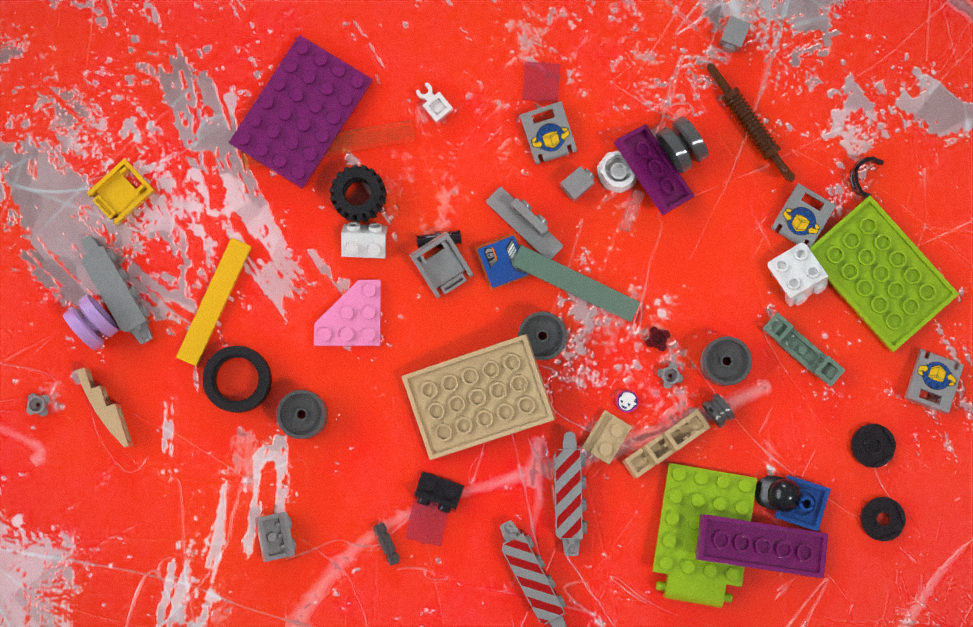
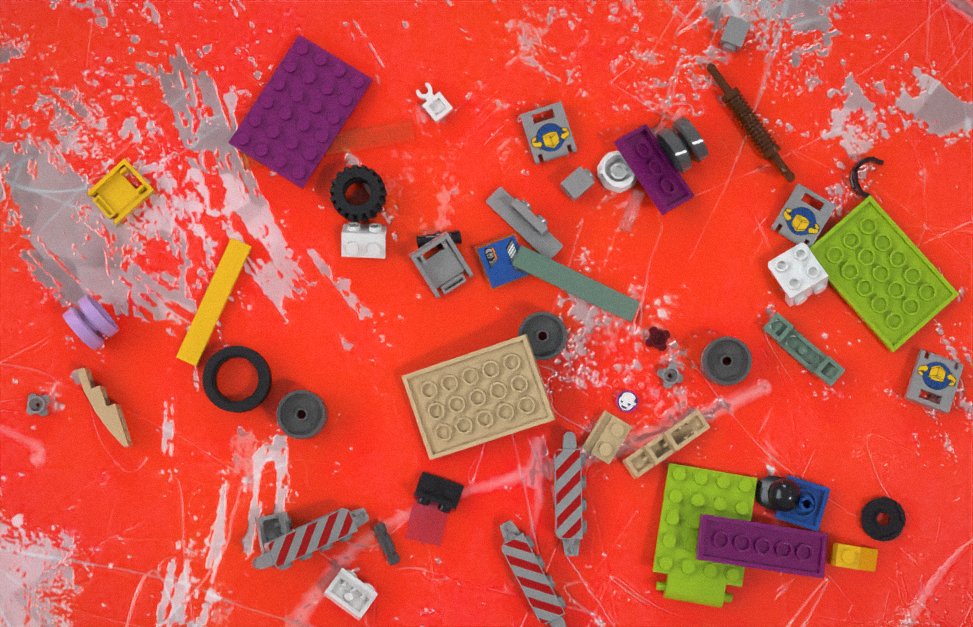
(115, 290): light grey hinge -> none
(309, 538): none -> light grey hinge
(351, 593): none -> white bracket
(353, 318): bright pink plate -> none
(541, 82): clear pink piece -> none
(718, 410): dark grey wheel -> none
(854, 557): none -> yellow slope
(873, 445): black tile -> none

